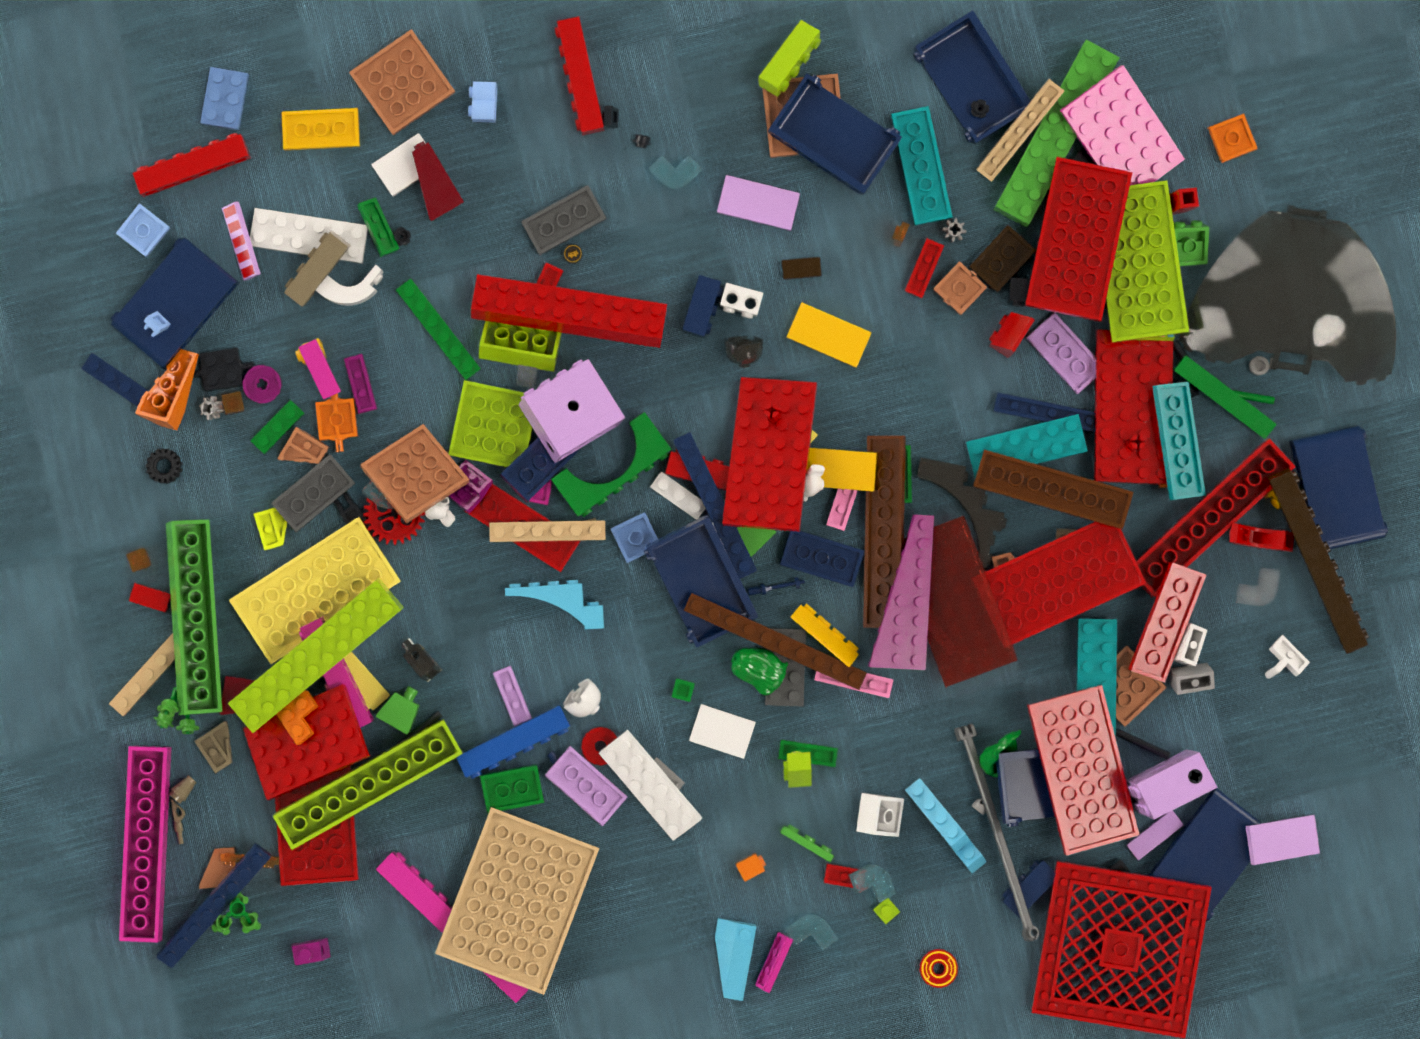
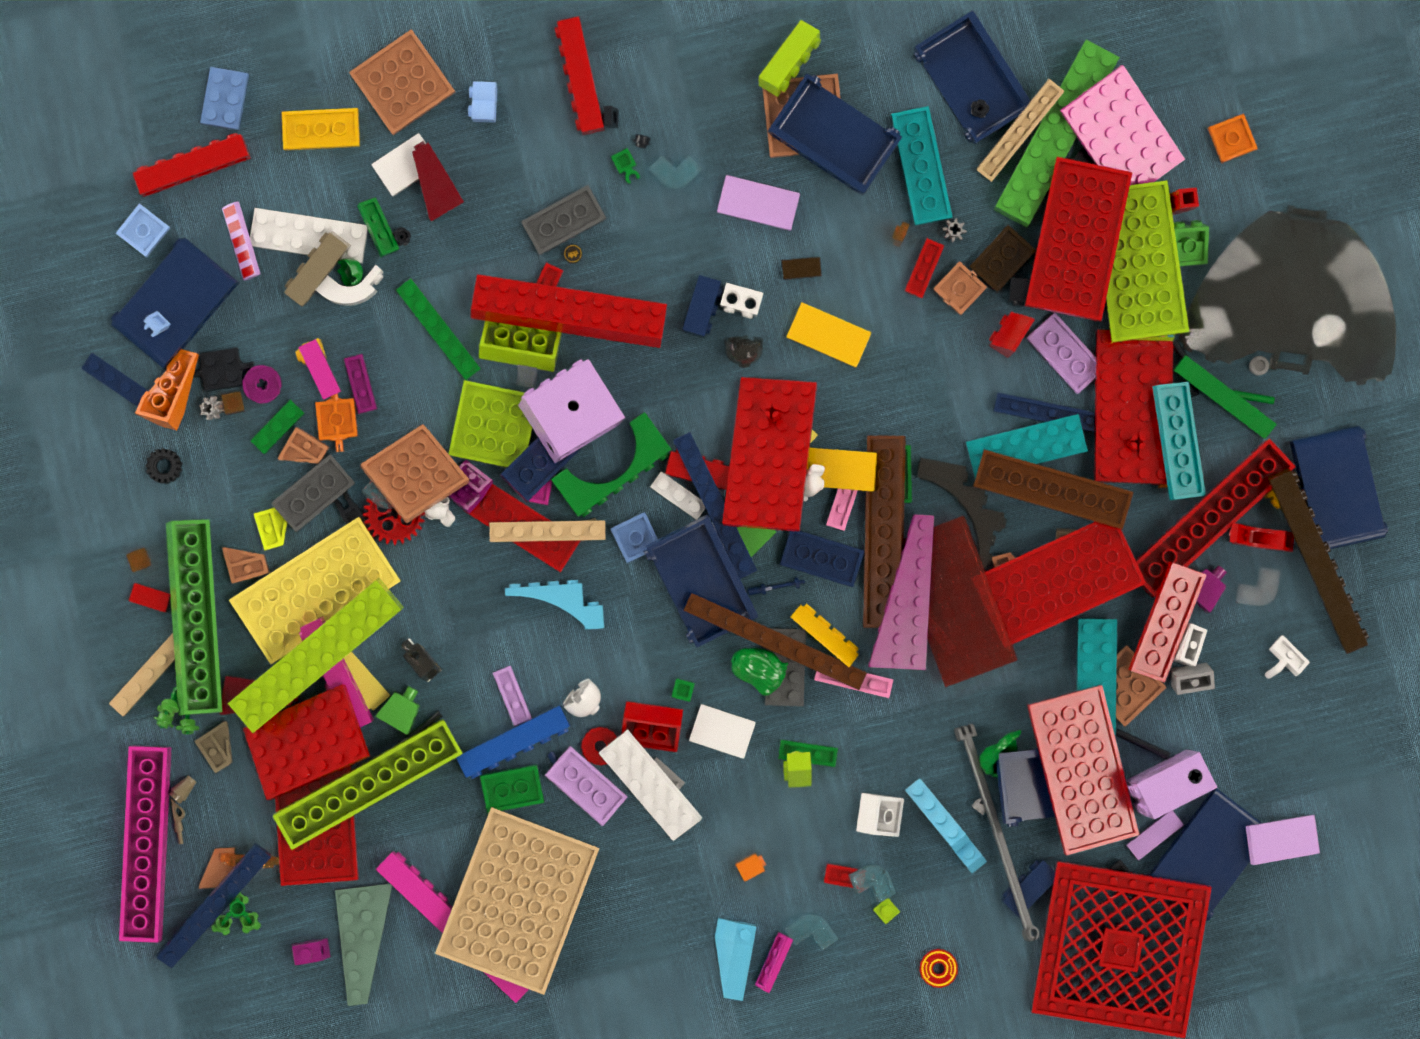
(244, 564): none -> nougat wing
(293, 717): orange plate -> none
(350, 271): none -> green hair
(361, 929): none -> sand green wing
(624, 163): none -> green plate
(653, 725): none -> red slope
(807, 842): bright green plate -> none
(1211, 589): none -> magenta torso

